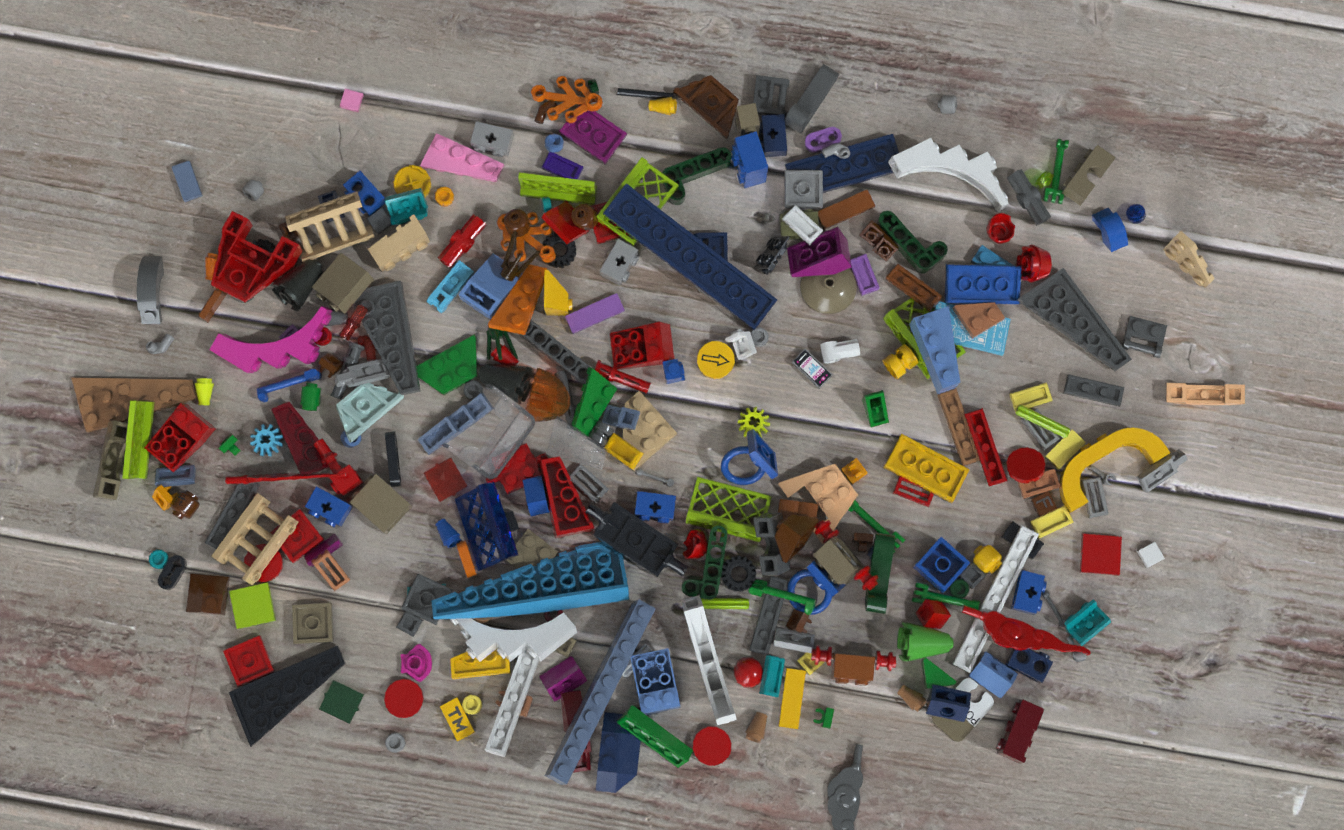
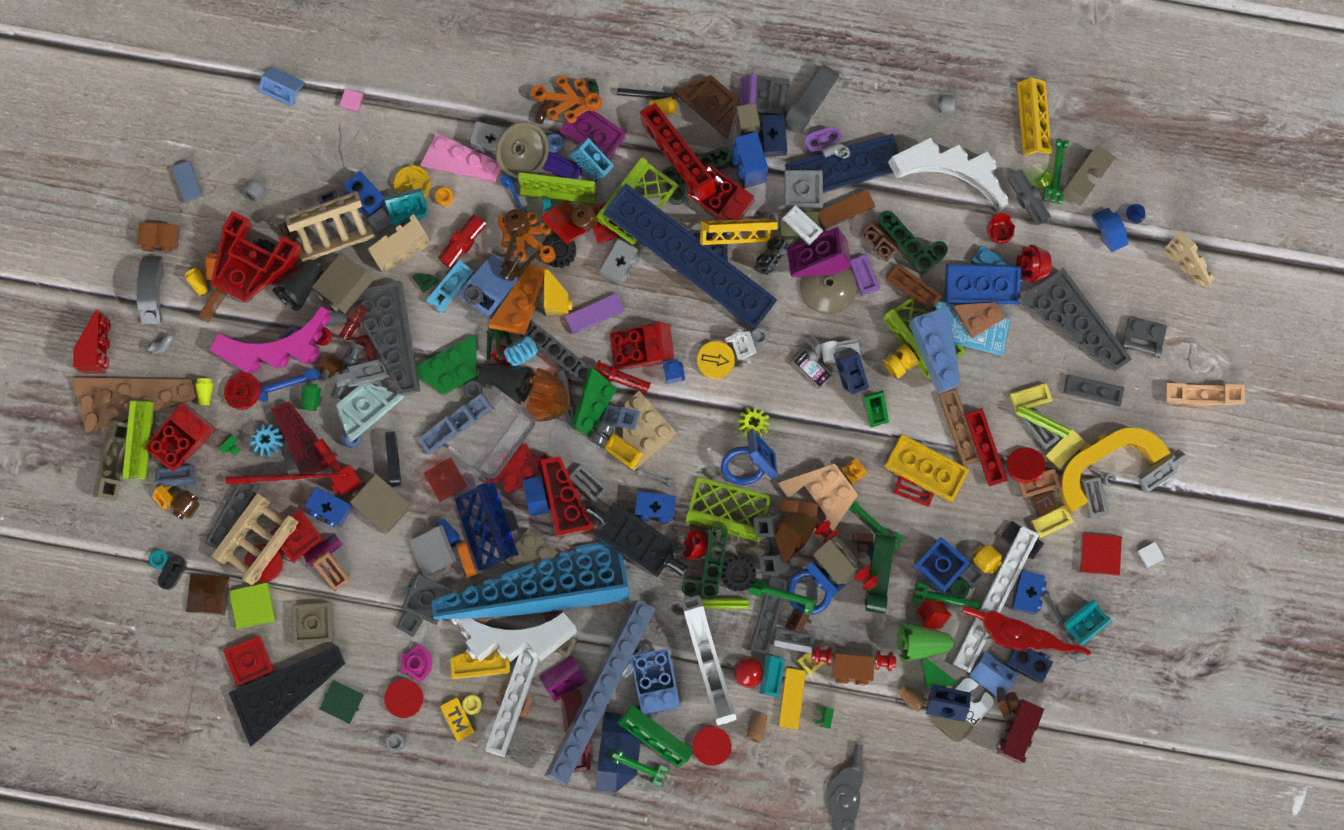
(92, 346): none -> red slope
(158, 236): none -> dark orange brick
(197, 281): none -> yellow cone
(242, 391): none -> red tile
(280, 86): none -> medium blue panel
(425, 281): none -> dark green tile
(433, 551): none -> light grey tile
(473, 295): none -> dark grey plate
(508, 182): none -> blue hinge
(520, 351): none -> medium azure gear
(531, 152): none -> dark tan dish
(591, 159): none -> medium azure brick
(618, 757): none -> green hinge
(677, 152): none -> red brick
(728, 202): none -> red slope
(736, 227): none -> yellow fence
(747, 89): none -> medium lavender tile
(815, 346): none -> light grey arm
(851, 370): none -> dark blue brick
(1006, 701): none -> reddish brown tile
(1030, 116): none -> yellow fence

